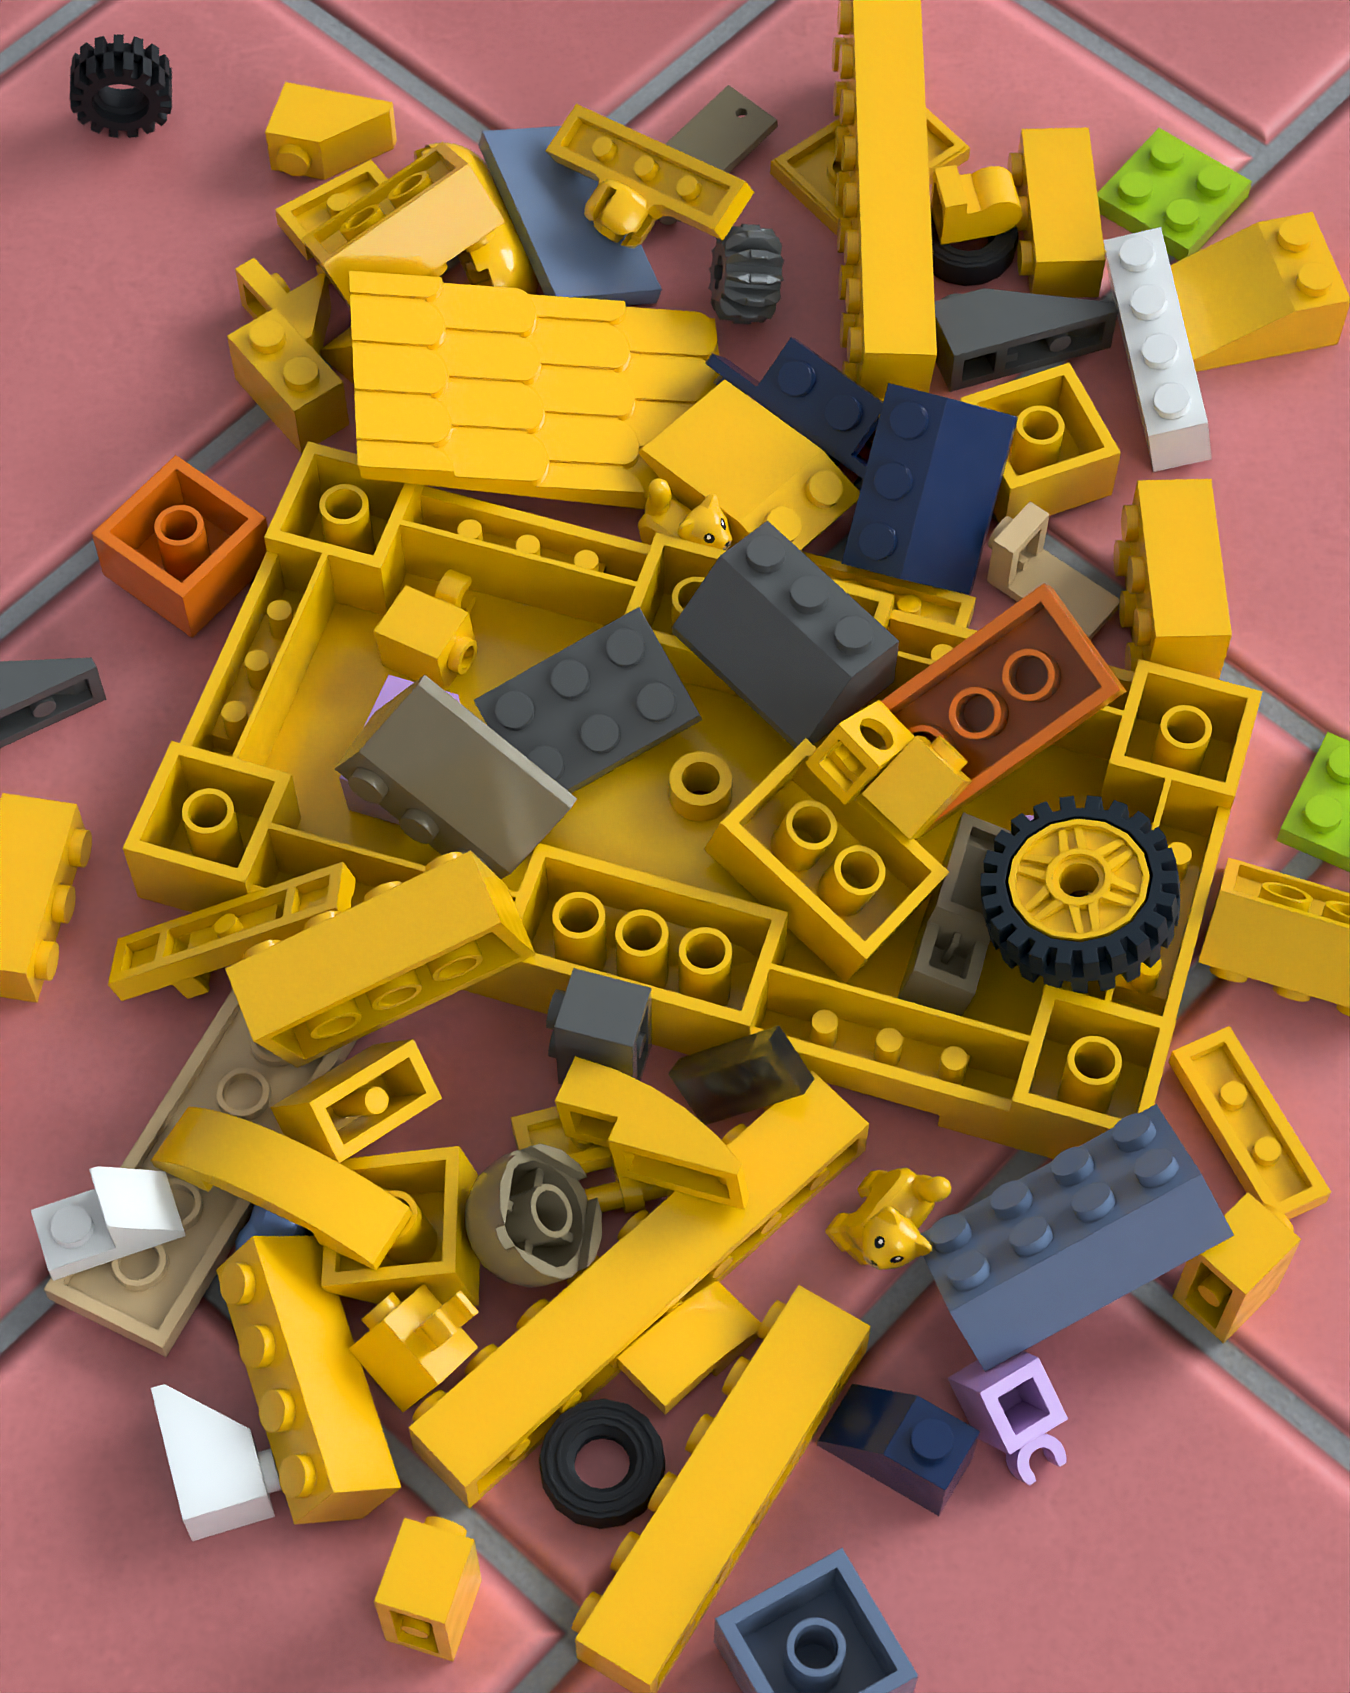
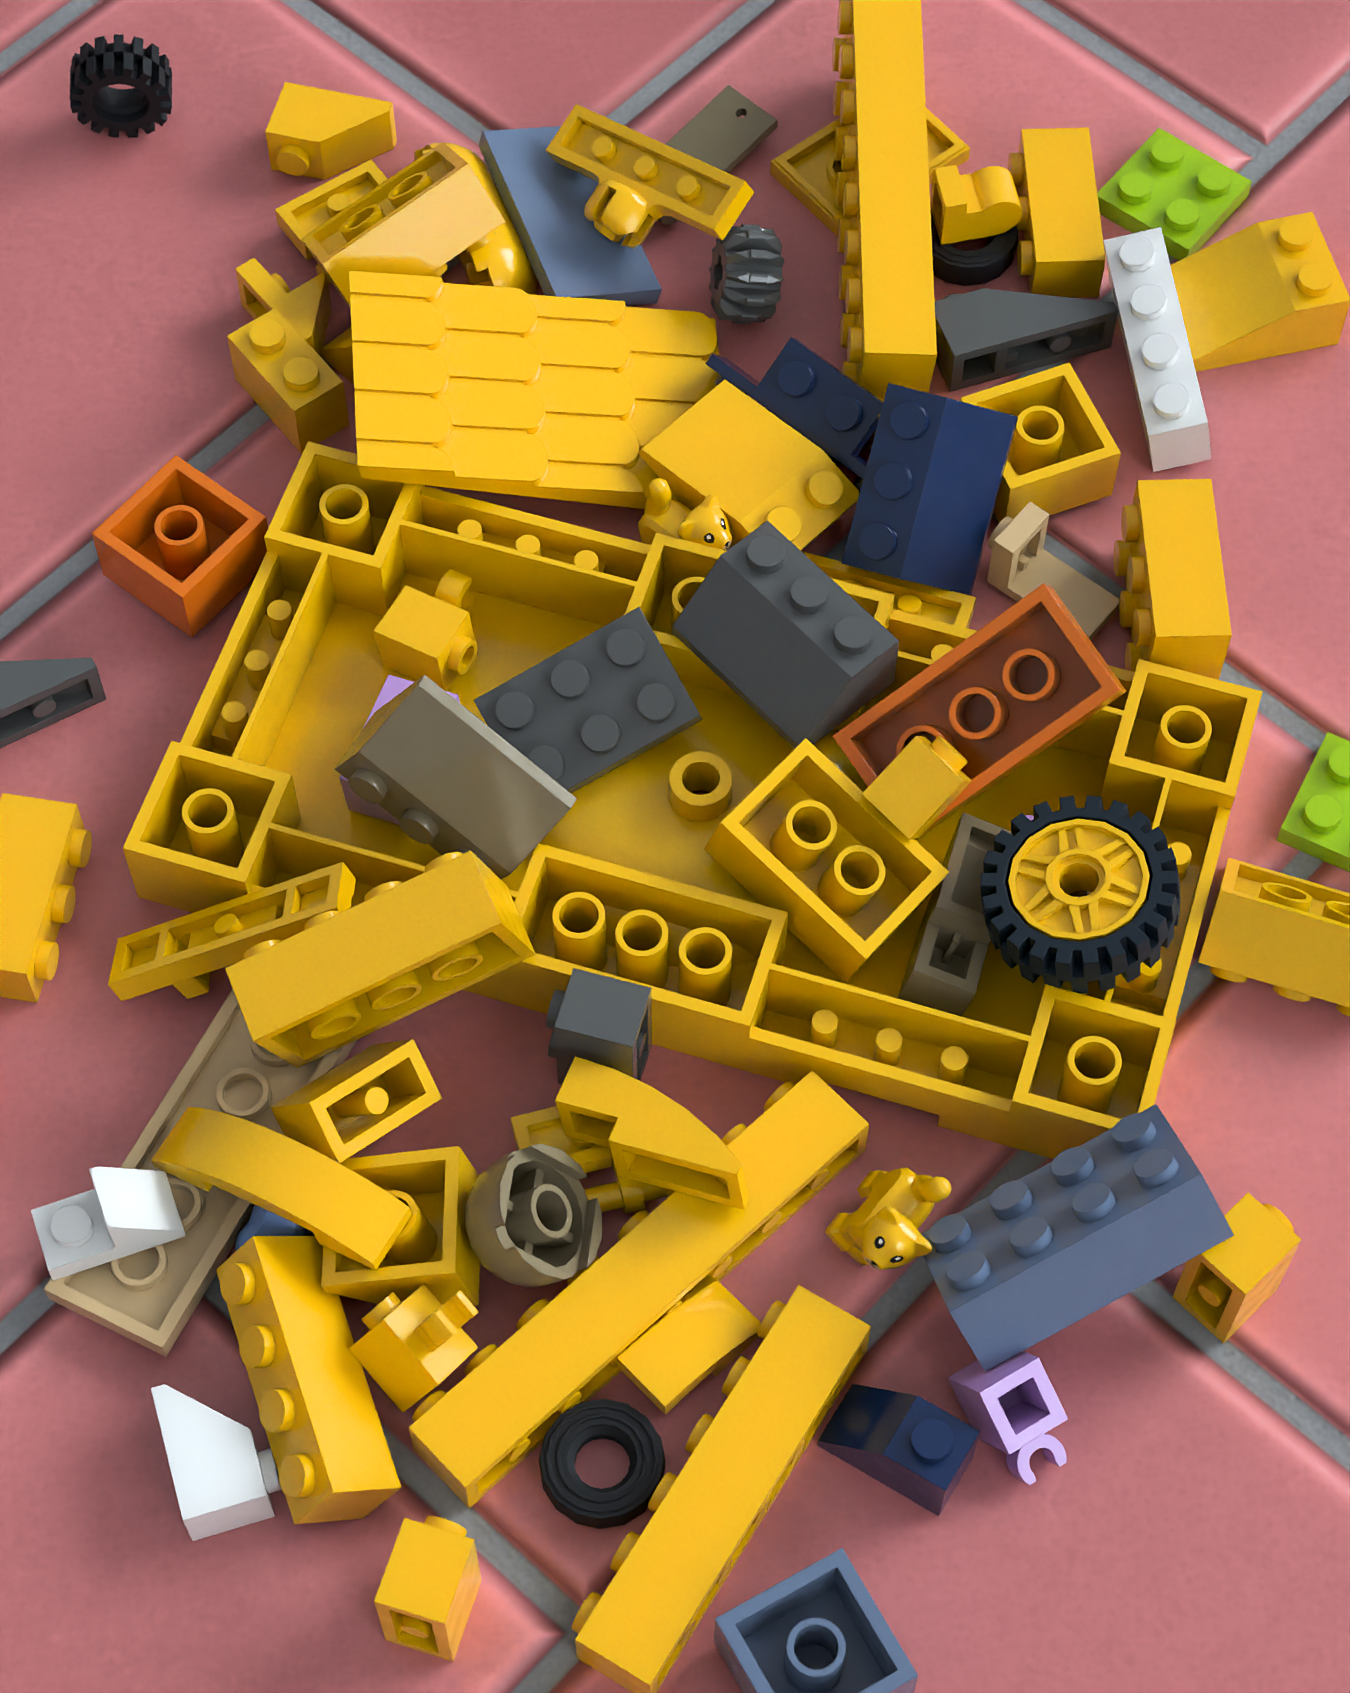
(741, 1075): clear smoke plate -> none
(859, 751): yellow leg -> none
(1248, 1124): yellow plate -> none

